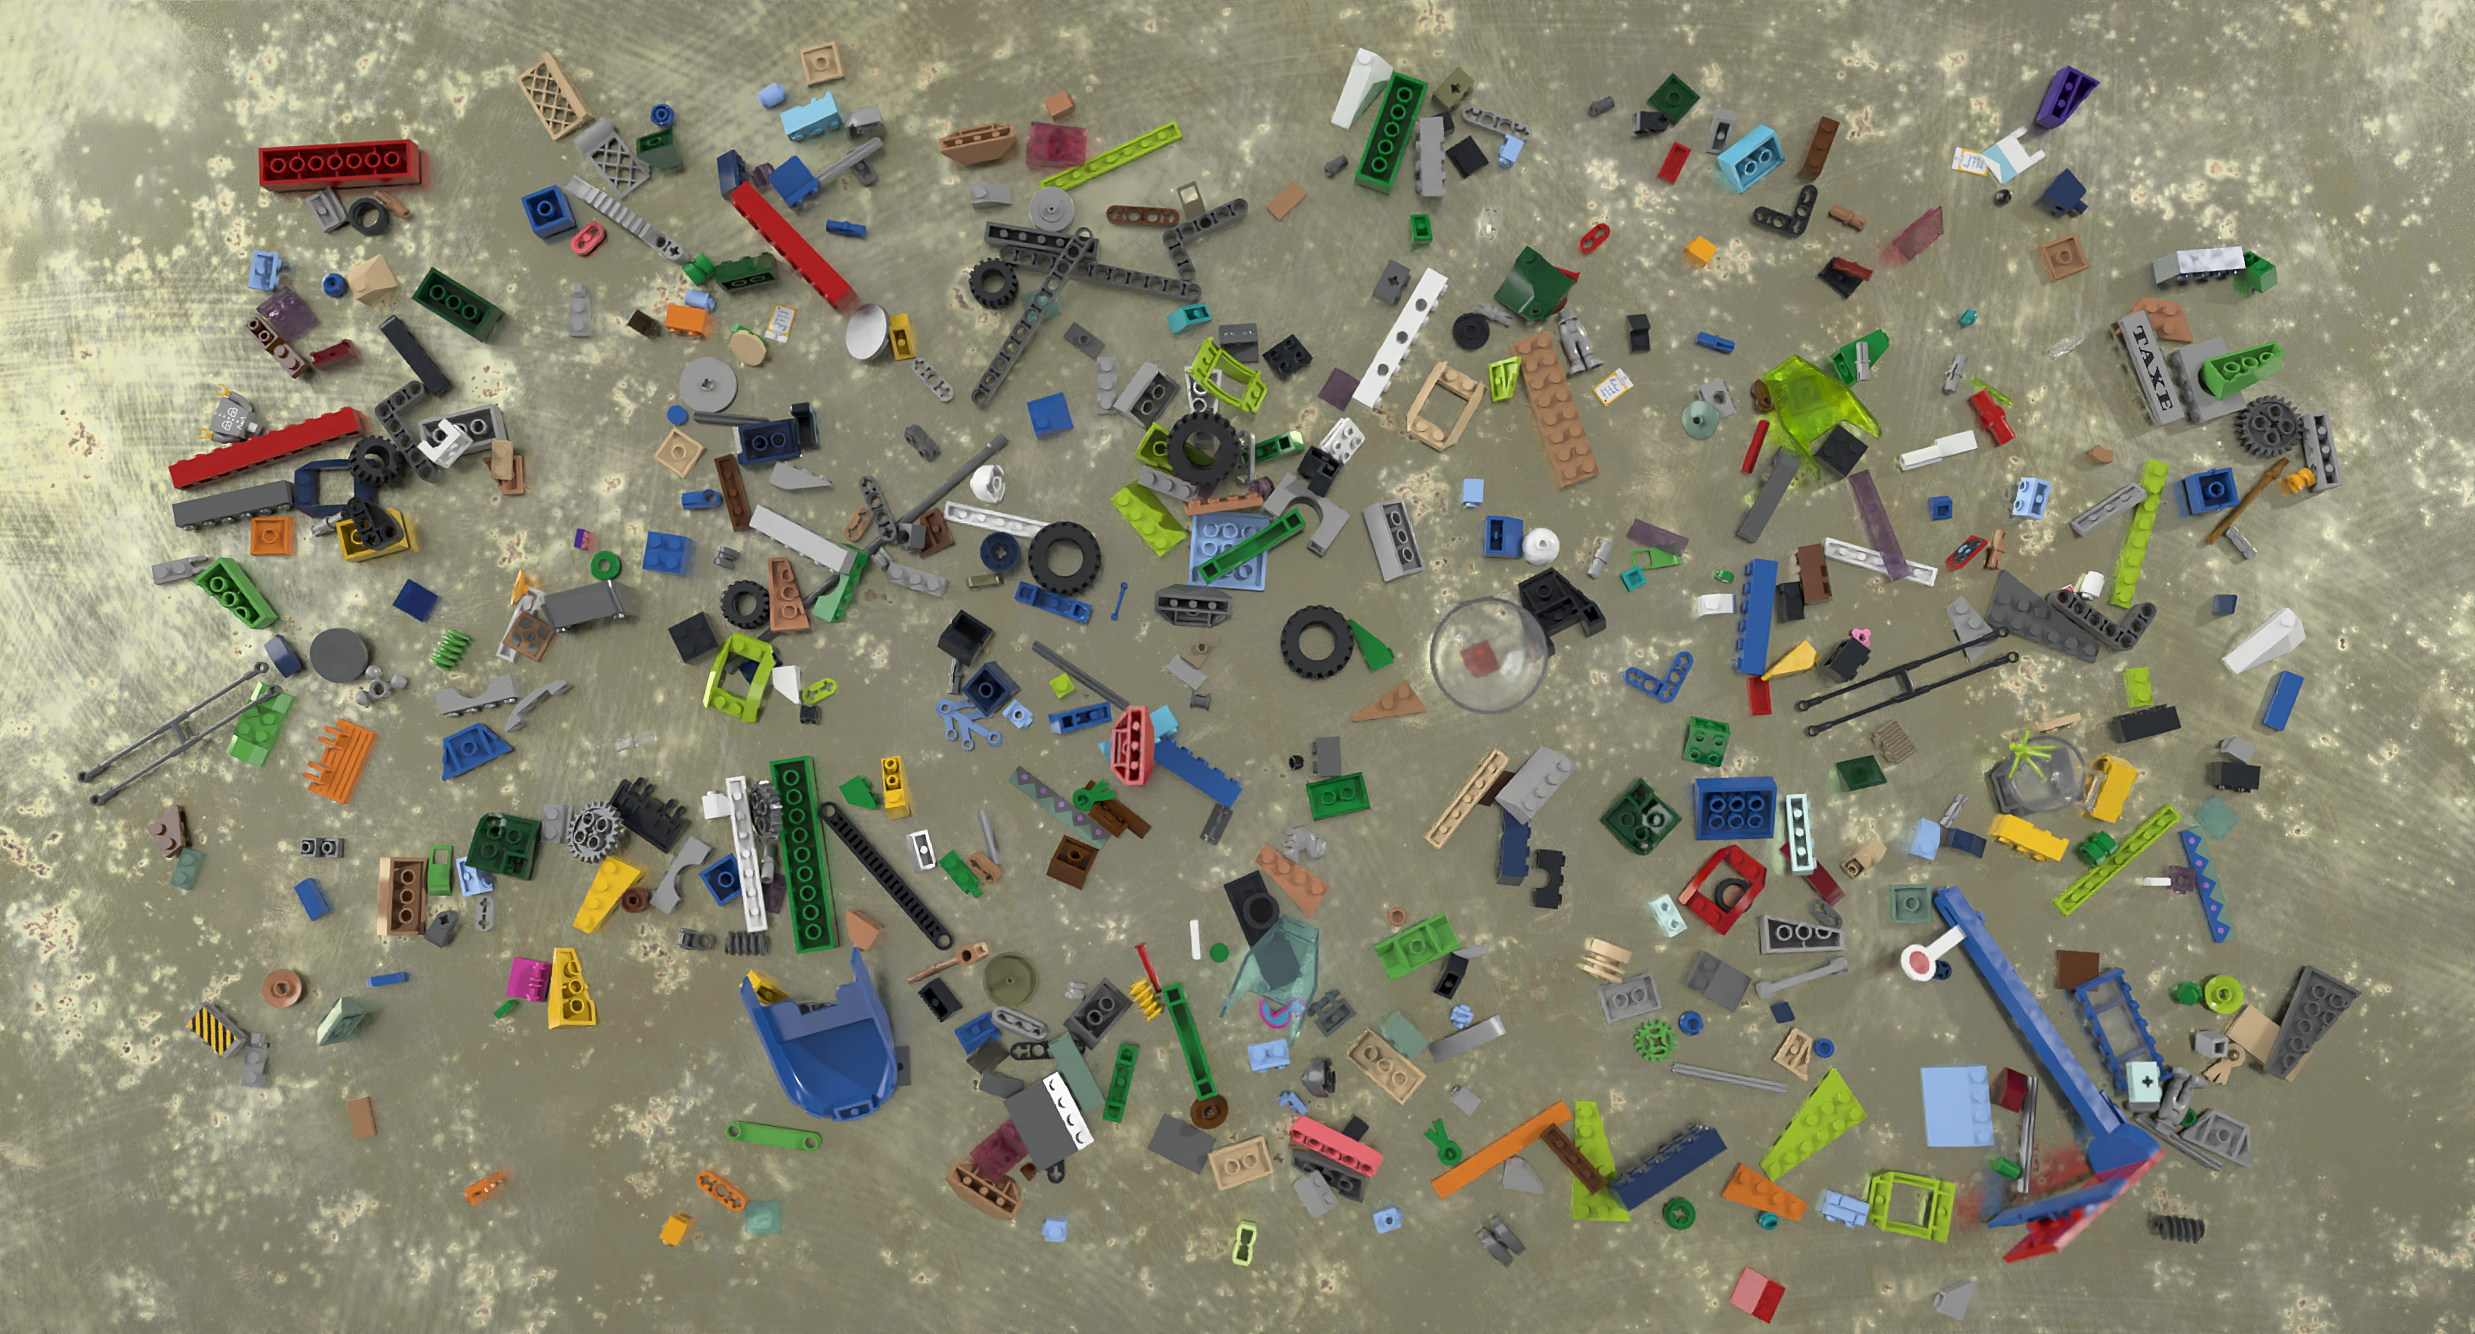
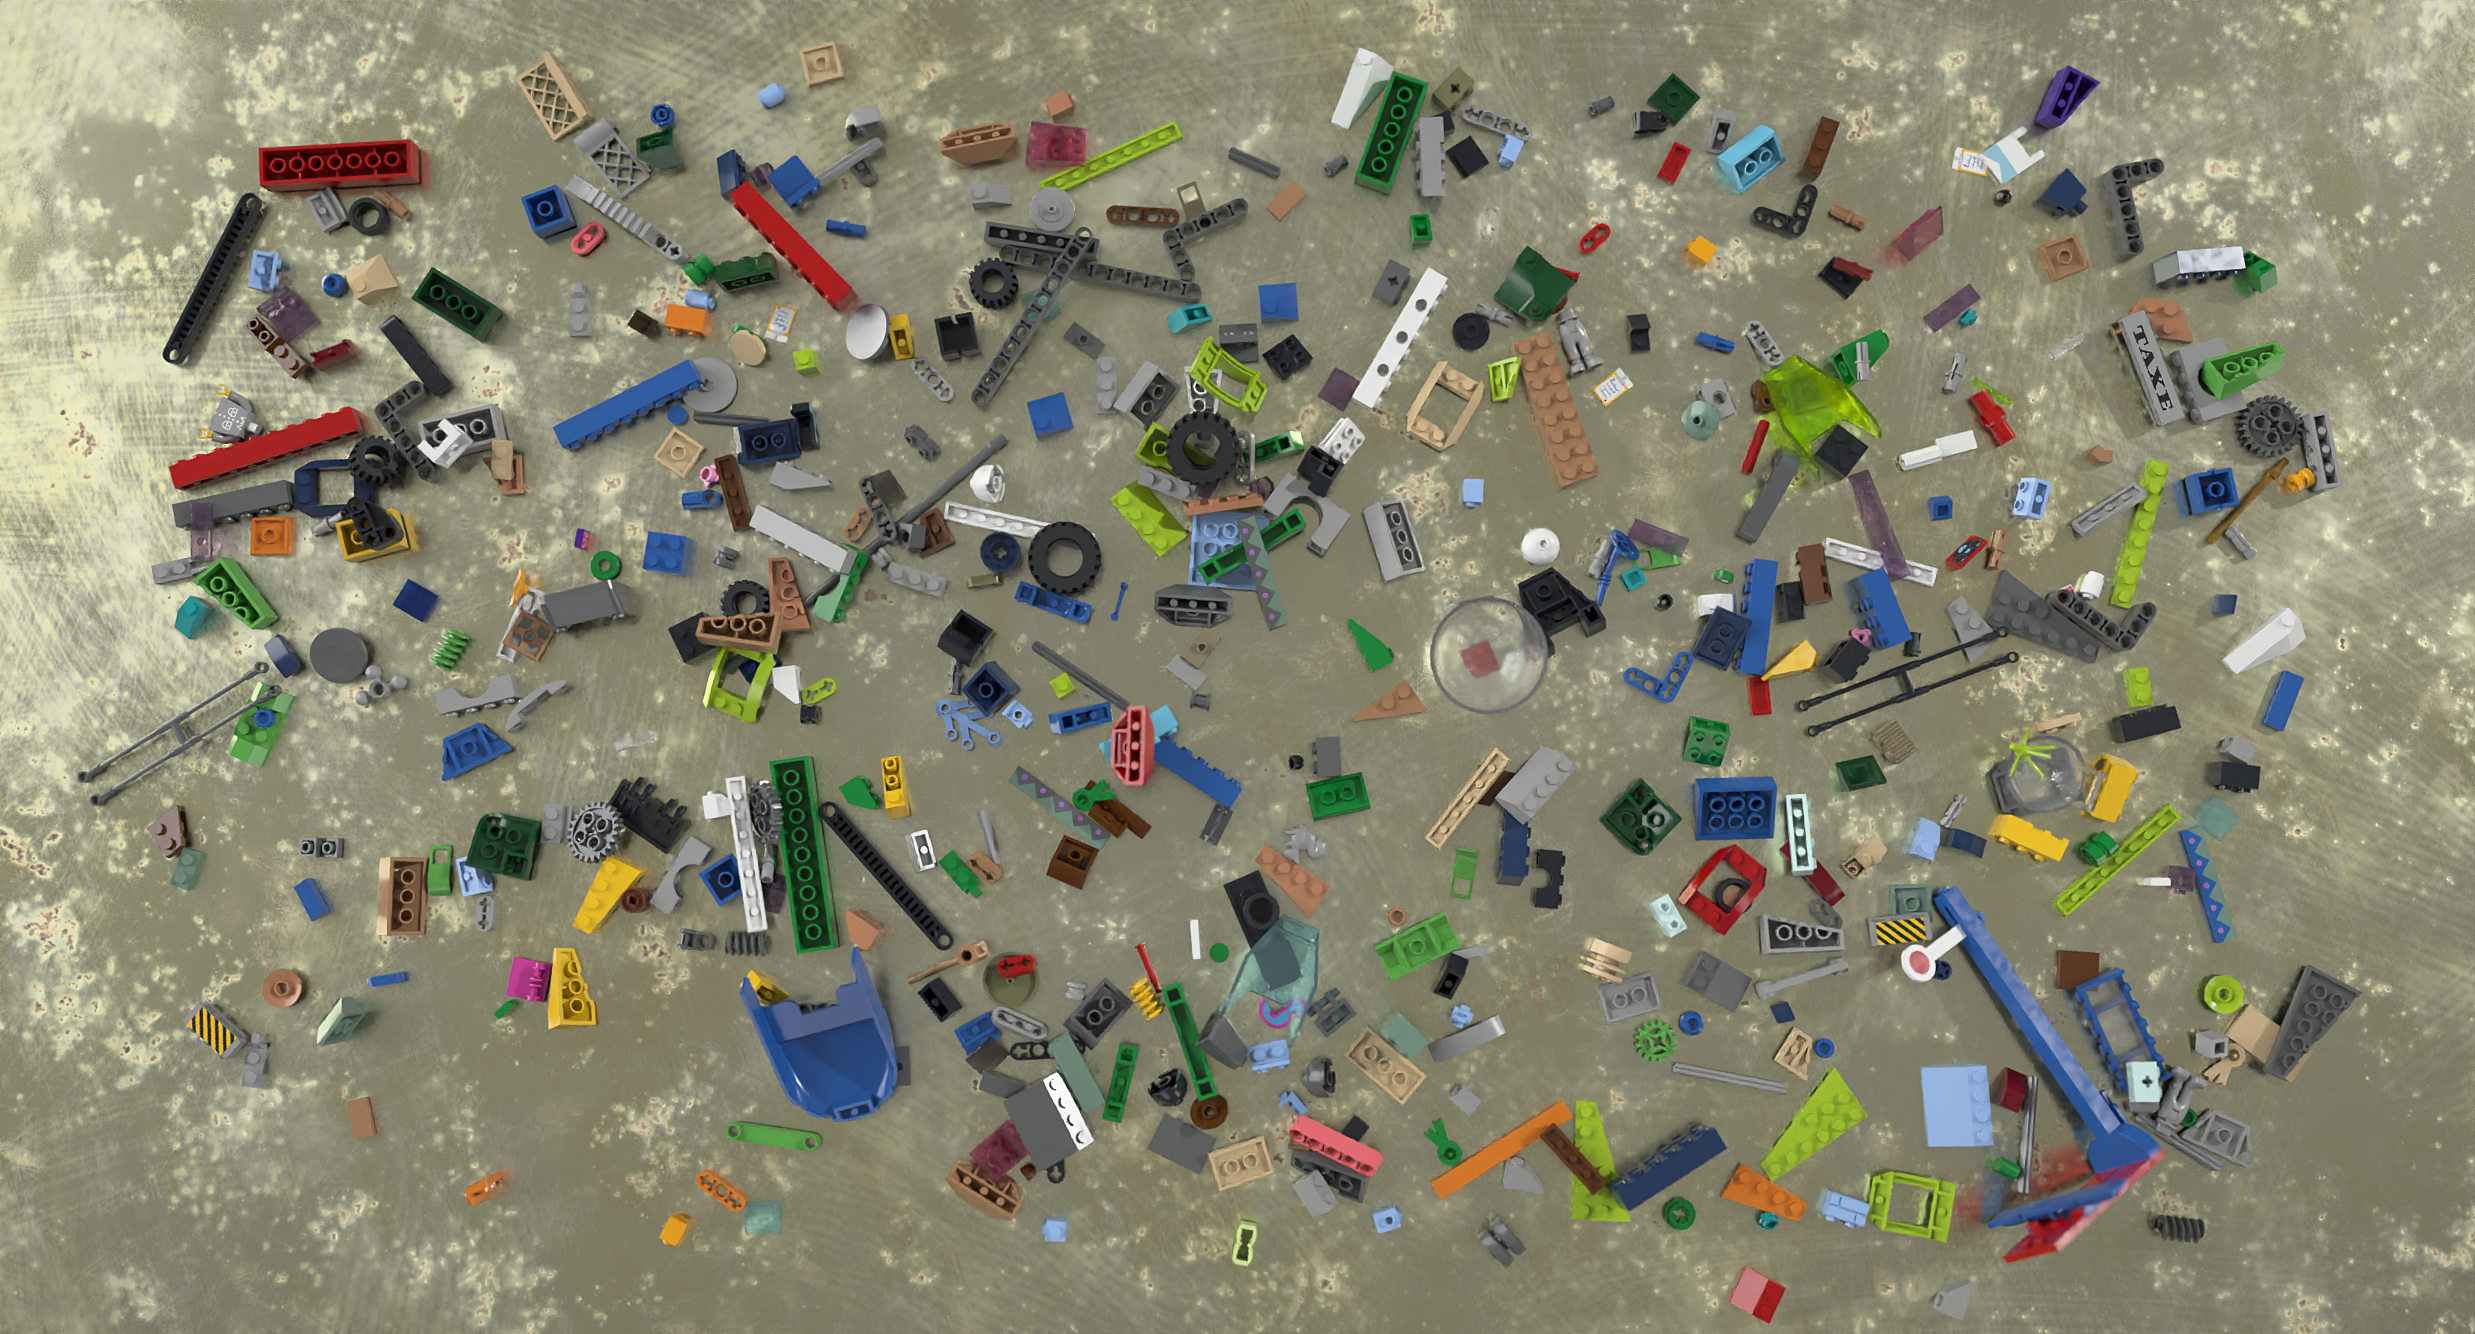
(192, 616): none -> teal slope
(201, 531): none -> clear purple tile
(212, 279): none -> black gear
(264, 718): none -> blue tile
(342, 762): orange hinge -> none
(440, 930): dark grey piece -> none
(628, 405): none -> blue brick
(709, 475): none -> bright pink plate
(744, 632): none -> medium nougat wedge
(806, 361): none -> lime brick
(812, 118): medium azure wedge -> none
(887, 488): none -> clear smoke piece
(957, 337): none -> black piece
(1016, 966): none -> red beam
(1170, 1089): none -> black cylinder
(1222, 1042): none -> dark grey slope
(1254, 162): none -> dark grey axle
(1261, 571): none -> tile
(1278, 302): none -> blue slope
(1343, 642): black tyre -> none
(1464, 869): none -> bright green piece
(1503, 537): blue slope -> none
(1621, 548): none -> blue dish
(1667, 605): none -> black hinge
(1721, 638): none -> dark blue tile
(1764, 335): none -> light grey beam
(1881, 609): none -> blue brick
(1899, 929): none -> brick
(1914, 645): none -> dark grey pin
(1951, 308): none -> clear purple tile
(2127, 203): none -> dark grey beam
(2189, 993): green piece -> none

